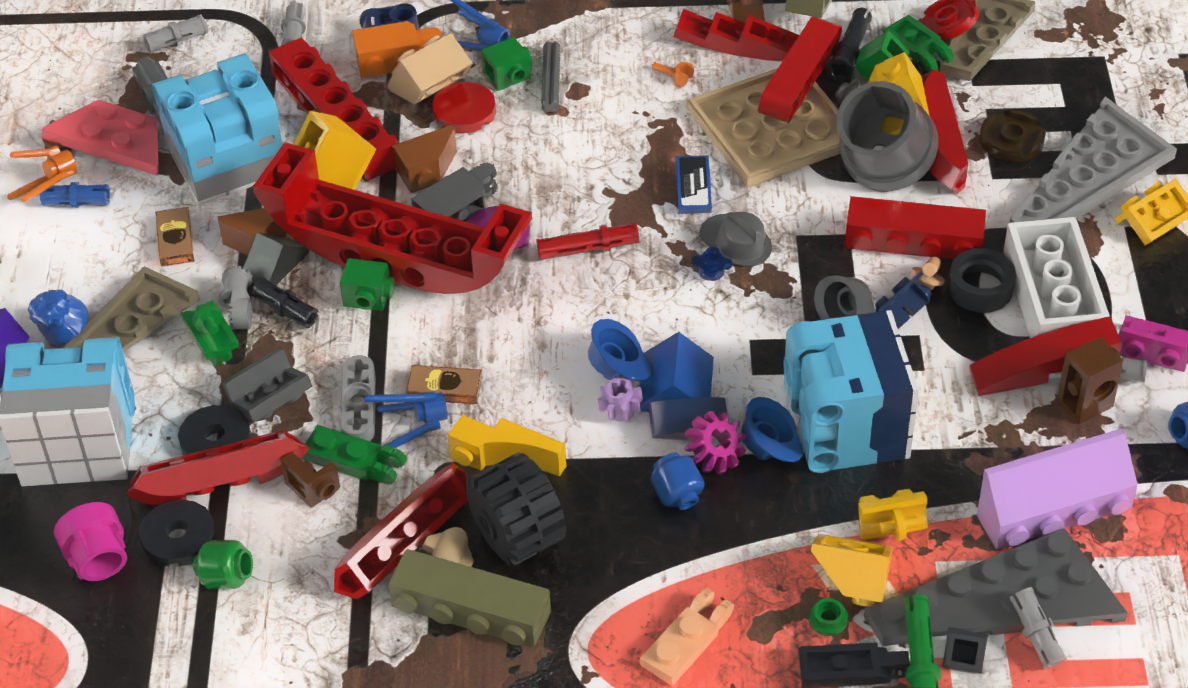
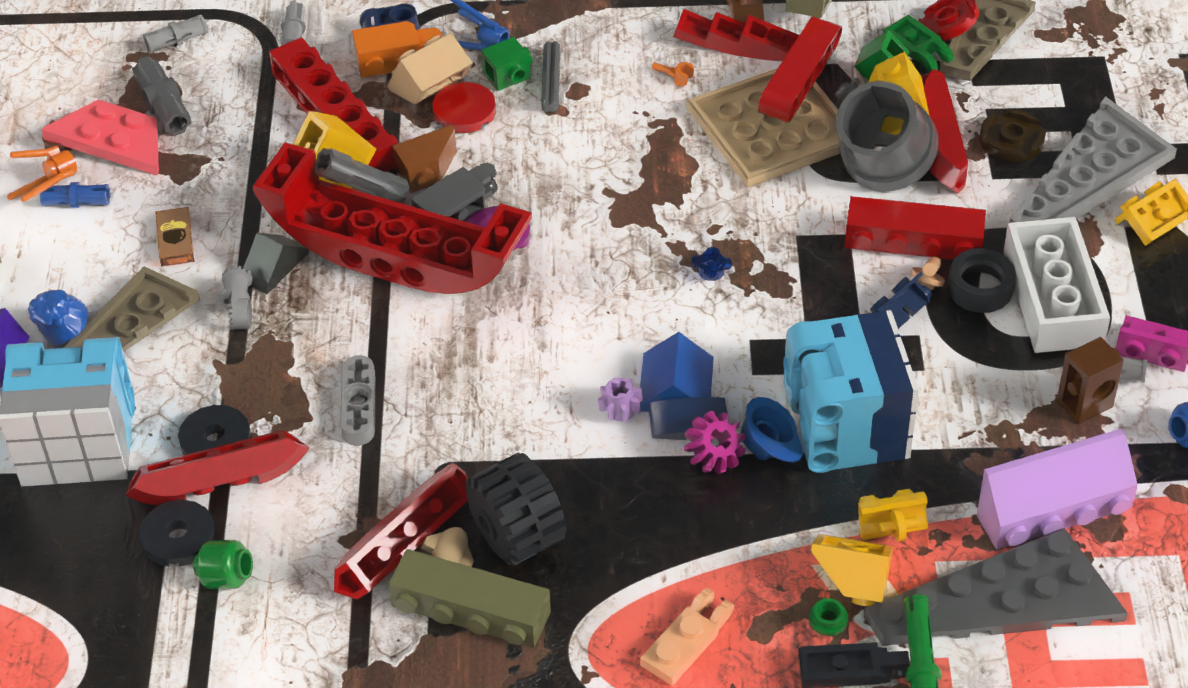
(92, 541): dark pink piece -> none
(211, 332): green hips -> none
(219, 127): medium azure piece -> none
(241, 228): dark orange slope -> none
(266, 386): dark grey bracket -> none
(285, 303): black pin -> none
(306, 482): reddish brown bracket -> none
(345, 170): none -> dark grey axle
(353, 455): green hinge -> none
(366, 284): green brick -> none
(427, 406): blue plant -> none
(456, 384): tile -> none
(483, 445): yellow slope -> none
(581, 242): red pin -> none
(617, 352): blue piece -> none
(677, 481): blue head -> none
(693, 184): slope -> none
(737, 237): dark grey piece -> none
(843, 297): dark grey piece -> none
(846, 52): black pin -> none
(965, 650): black slope -> none
(1037, 357): red slope -> none
(1038, 628): light grey pin -> none

